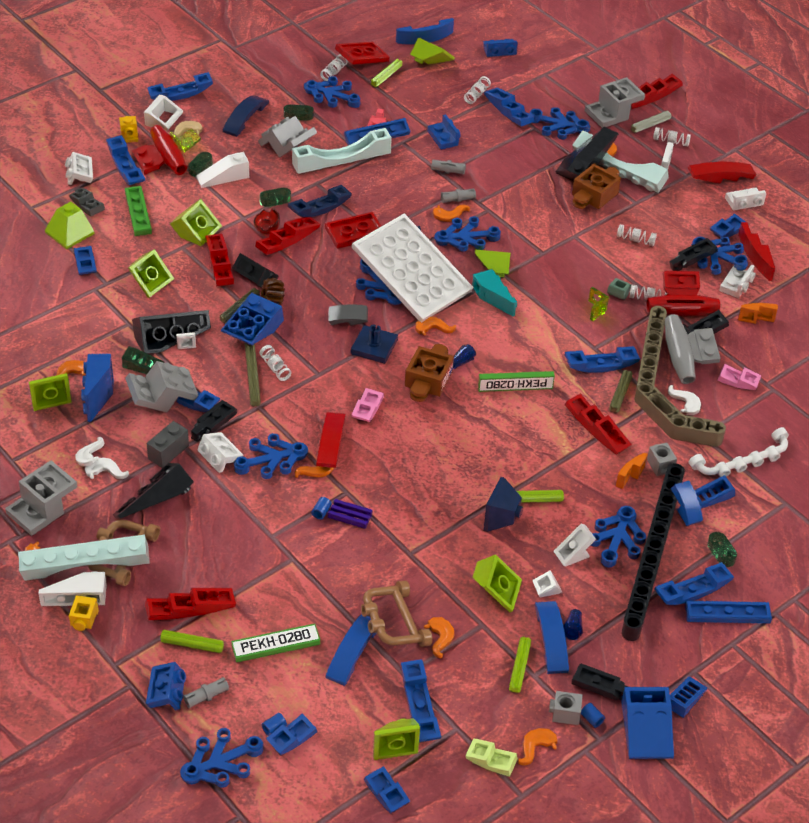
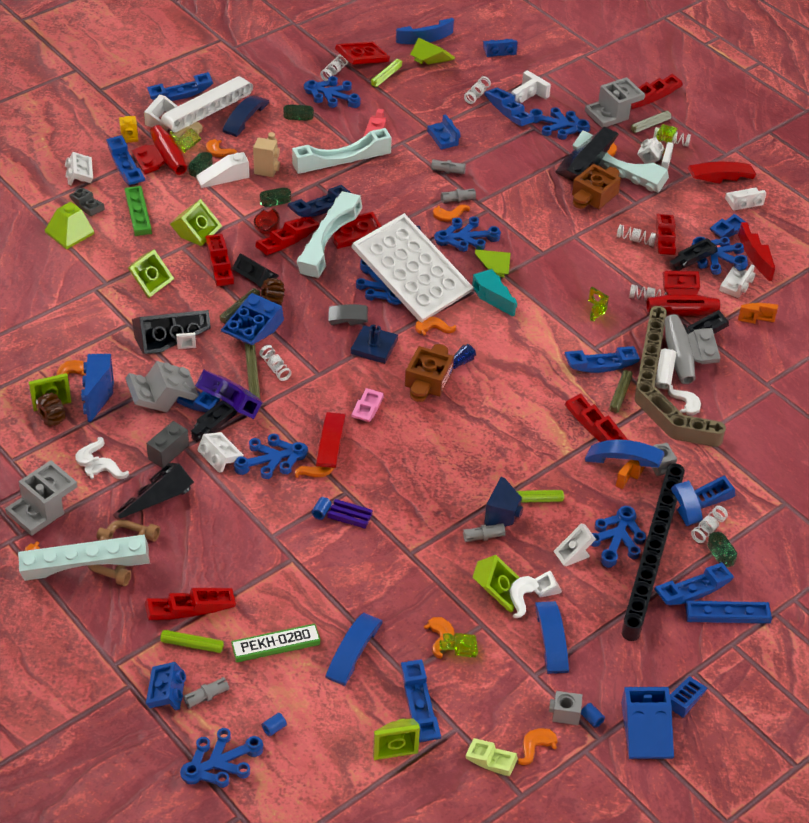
(50, 409): none -> reddish brown gear
(81, 616): yellow brick -> none
(84, 584): white slope -> none
(85, 260): blue slope -> none
(133, 355): clear green slope -> none
(206, 104): none -> white beam
(212, 147): none -> orange piece
(230, 392): none -> dark purple arch
(266, 156): none -> tan brick
(286, 135): light grey bracket -> none
(293, 735): blue slope -> none
(344, 210): none -> light aqua arch
(377, 625): medium nougat bar -> none
(386, 790): blue slope -> none
(395, 128): blue tile -> none
(462, 644): none -> clear neon green plate
(484, 532): none -> light grey pin
(516, 381): tile -> none
(518, 589): none -> white piece
(520, 664): lime axle -> none
(530, 86): none -> white bracket
(573, 625): clear blue cone -> none
(598, 682): black hinge -> none
(619, 288): sand green brick -> none
(625, 449): none -> blue slope
(651, 150): none -> white brick
(665, 234): none -> red slope
(665, 368): none -> white axle
(666, 133): none -> clear neon green bracket
(712, 523): none -> white piece
(740, 463): white bar -> none
(745, 380): bright pink slope -> none

